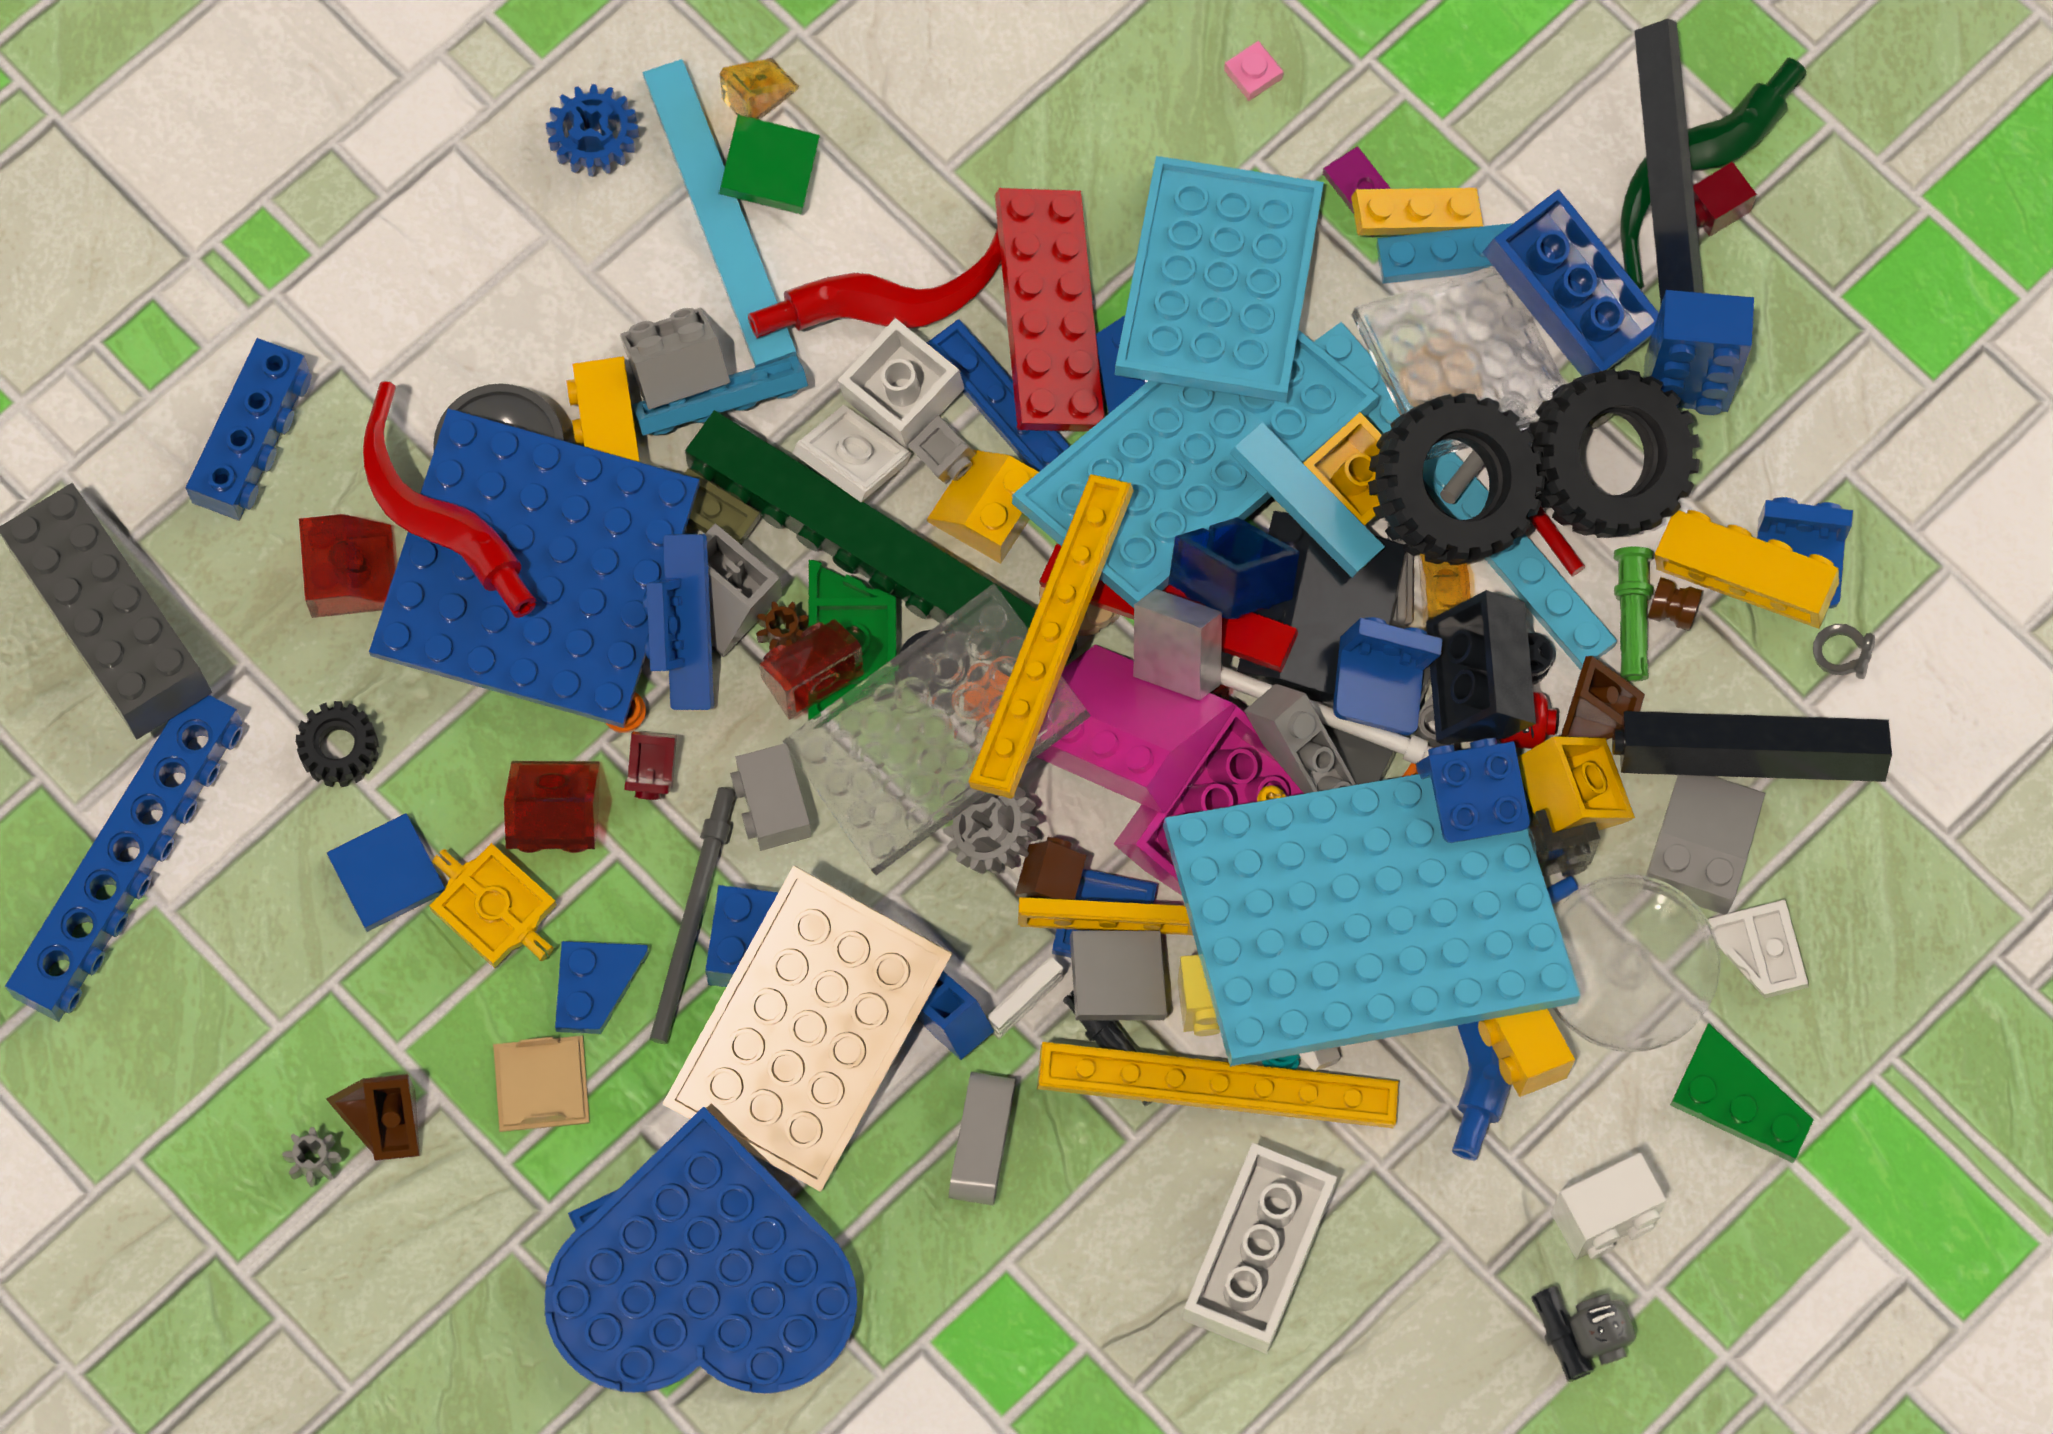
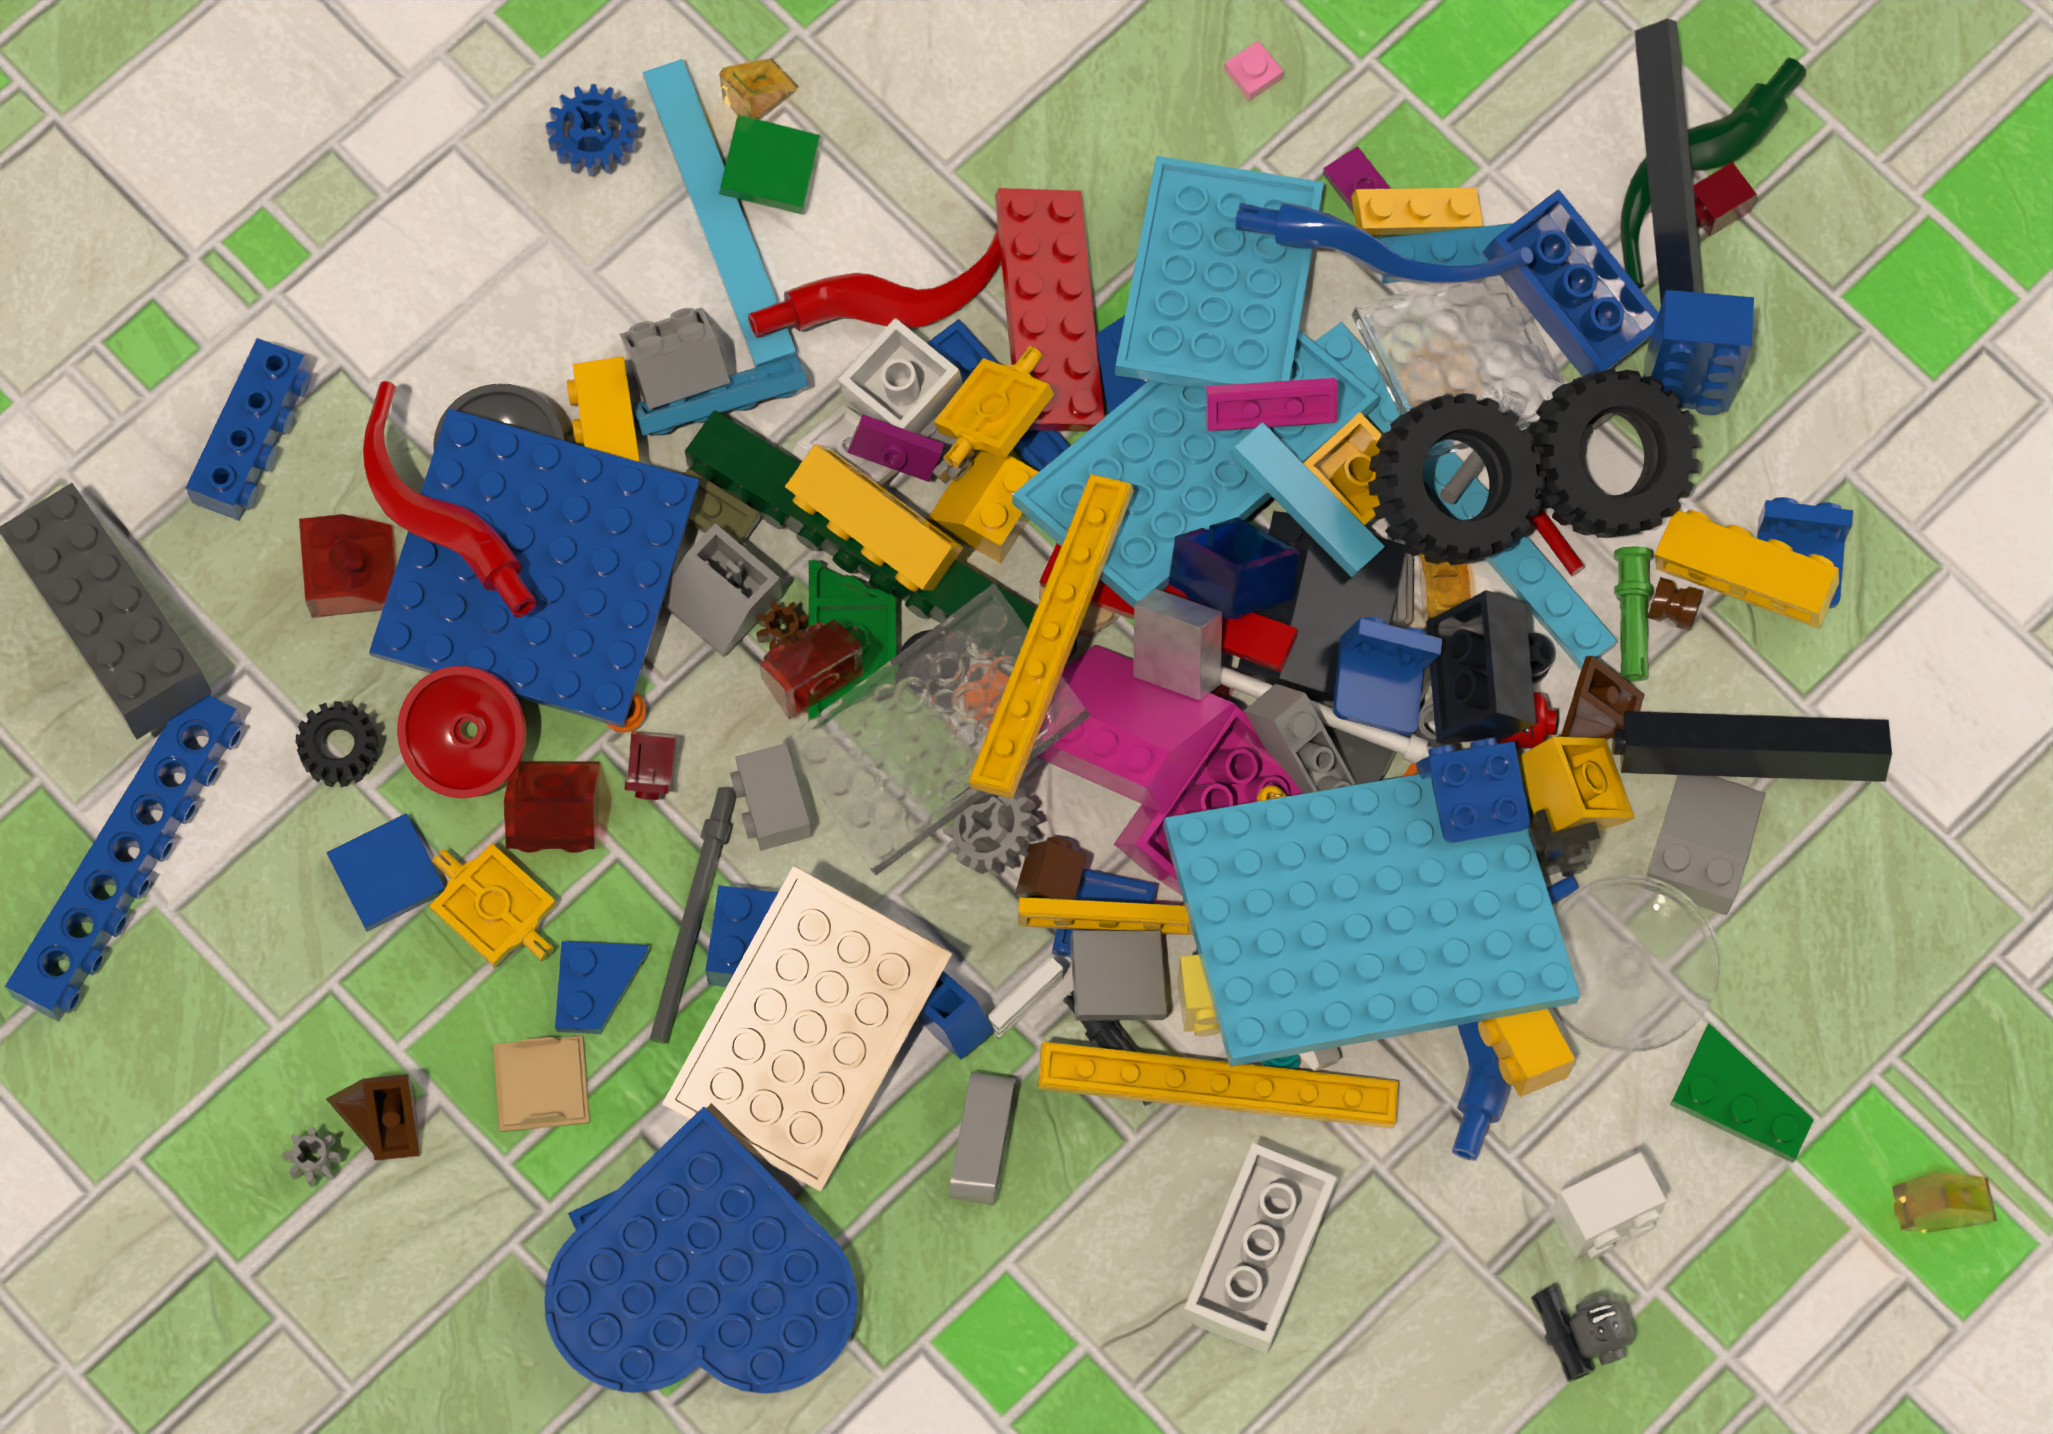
(436, 739): none -> red dish
(681, 622): blue bracket -> none
(873, 518): none -> yellow brick
(895, 448): none -> magenta plate
(994, 408): none -> yellow plate
(1271, 403): none -> dark pink tile
(1309, 227): none -> blue animal
(1762, 947): white wing -> none
(1859, 665): dark grey piece -> none
(1943, 1202): none -> clear yellow slope

